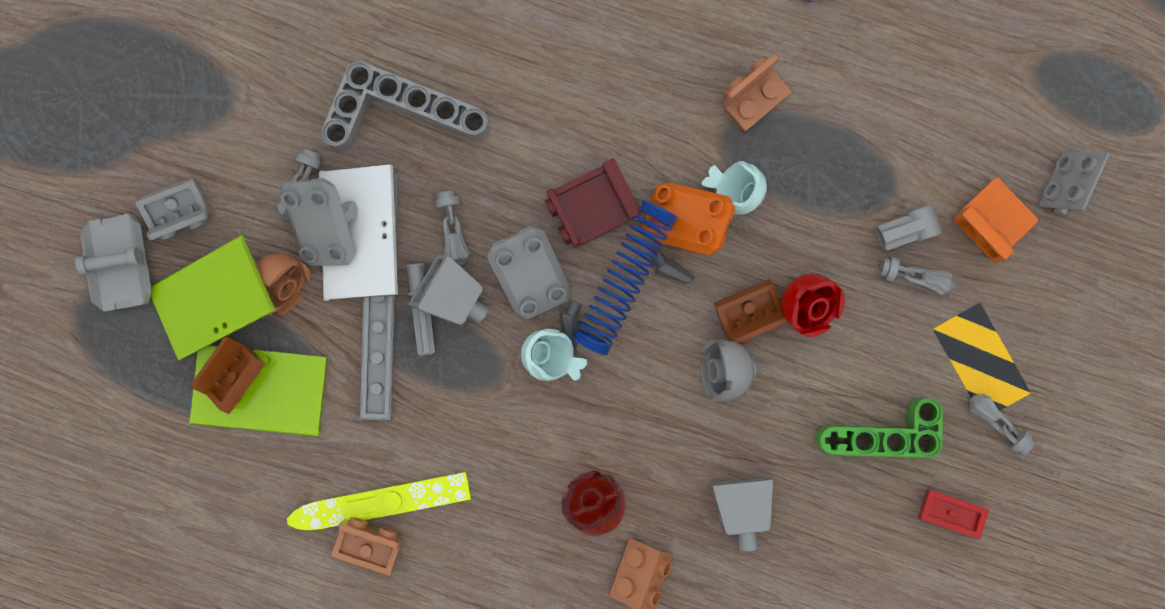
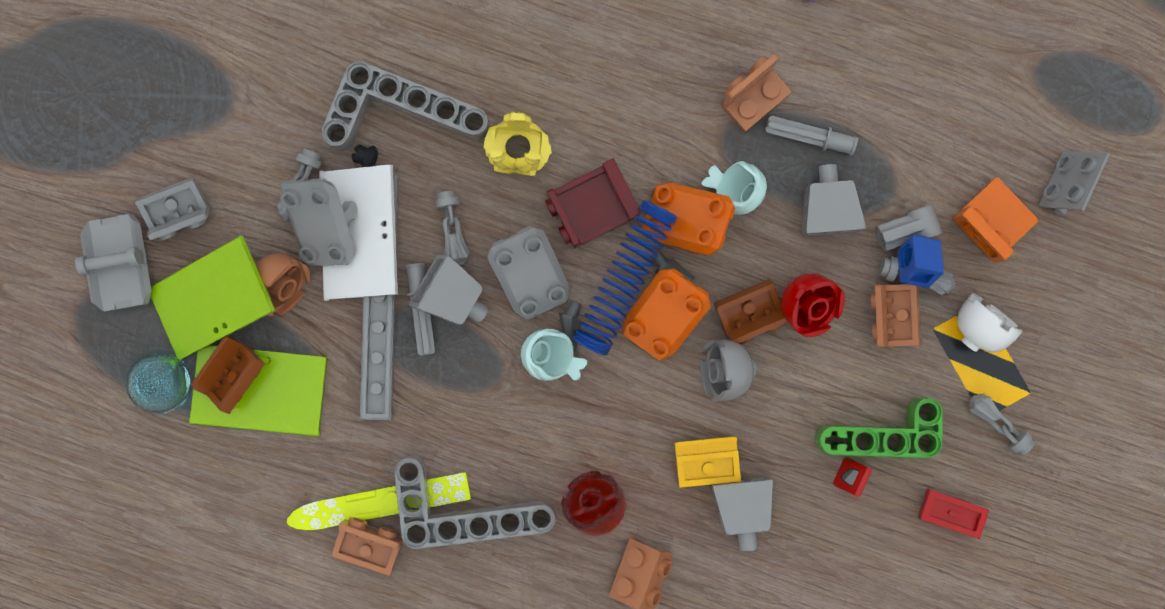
(158, 383): none -> clear light blue cylinder
(366, 156): none -> black piece
(461, 518): none -> light grey beam
(514, 125): none -> light yellow piece
(666, 314): none -> orange shield
(707, 461): none -> yellow plate
(812, 135): none -> light grey axle
(831, 205): none -> light grey torso
(852, 477): none -> red slope
(896, 315): none -> nougat bracket
(920, 261): none -> blue brick
(985, 326): none -> white cylinder

